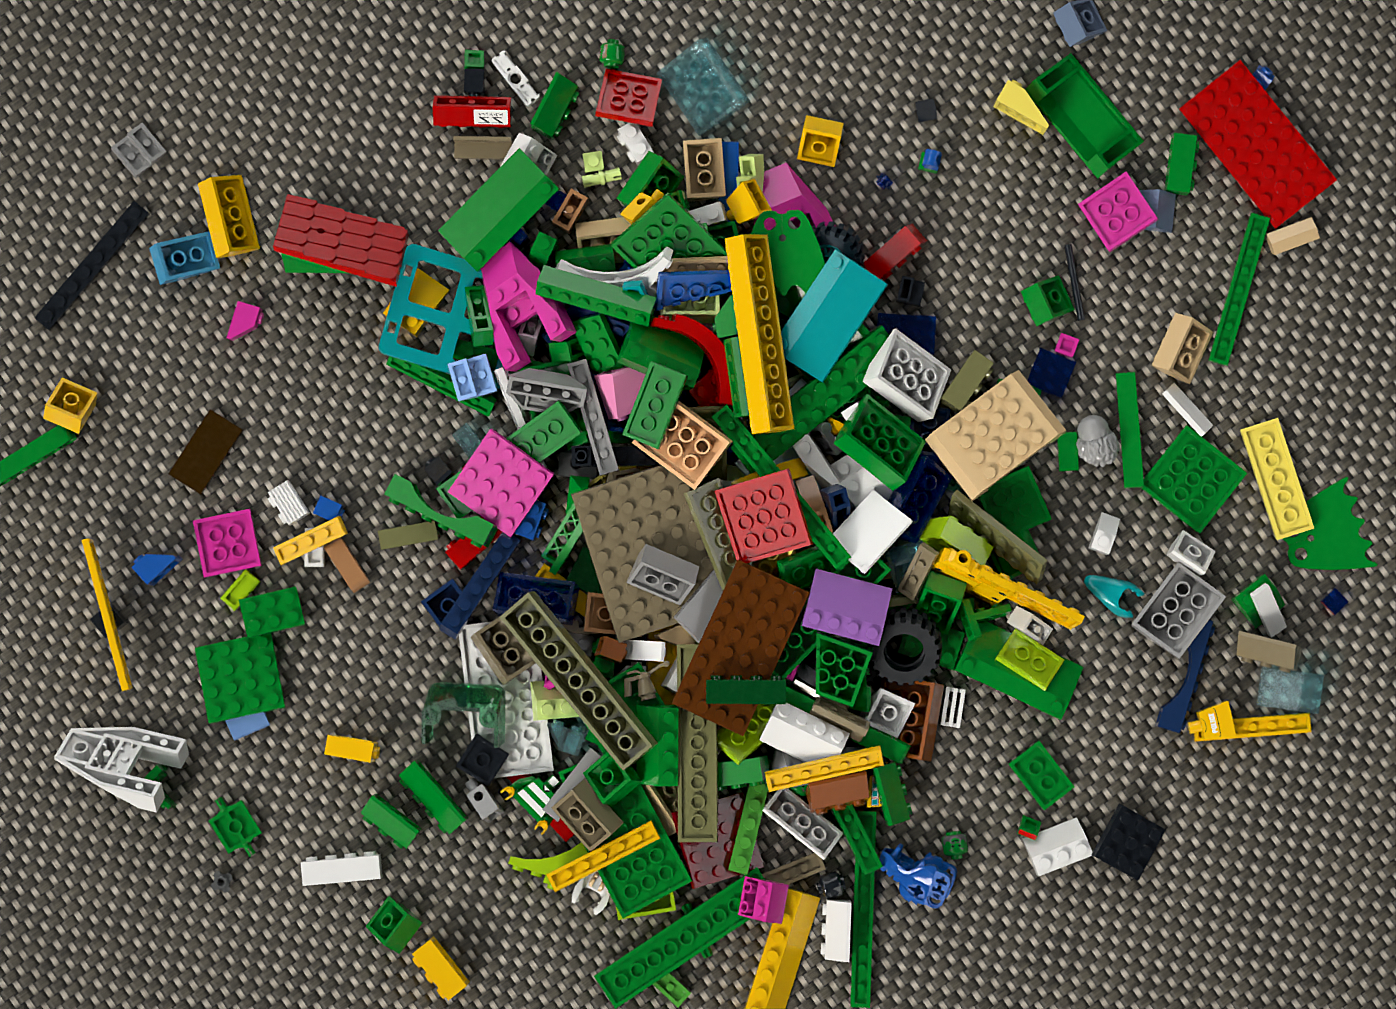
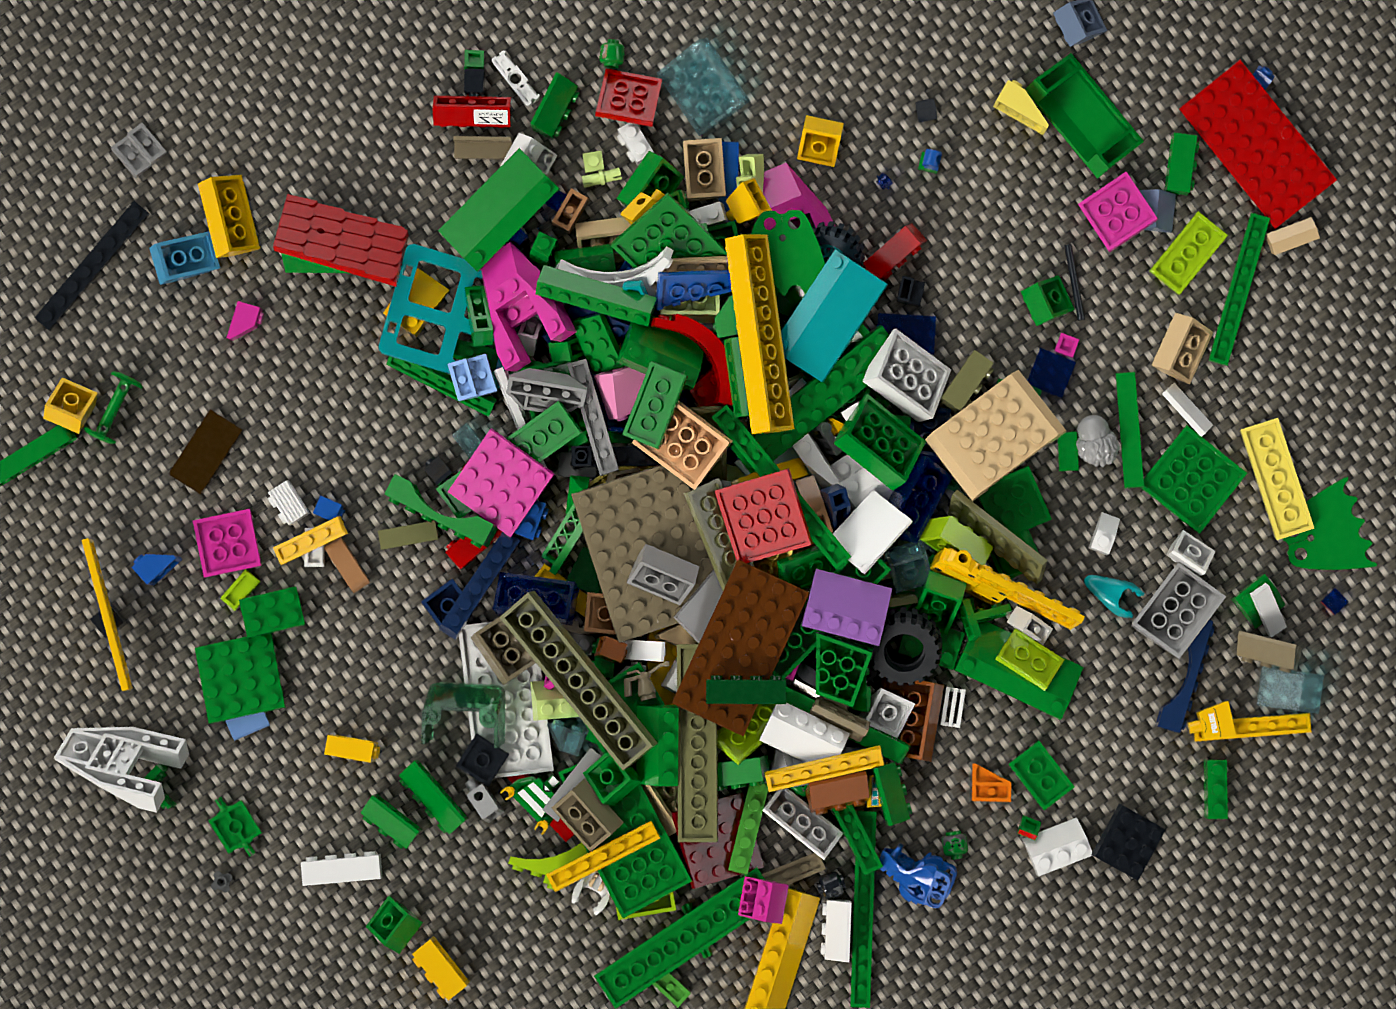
(113, 407): none -> green hose
(918, 571): dark tan plate -> none
(989, 786): none -> orange wing
(1188, 253): none -> lime tile
(1215, 789): none -> green brick

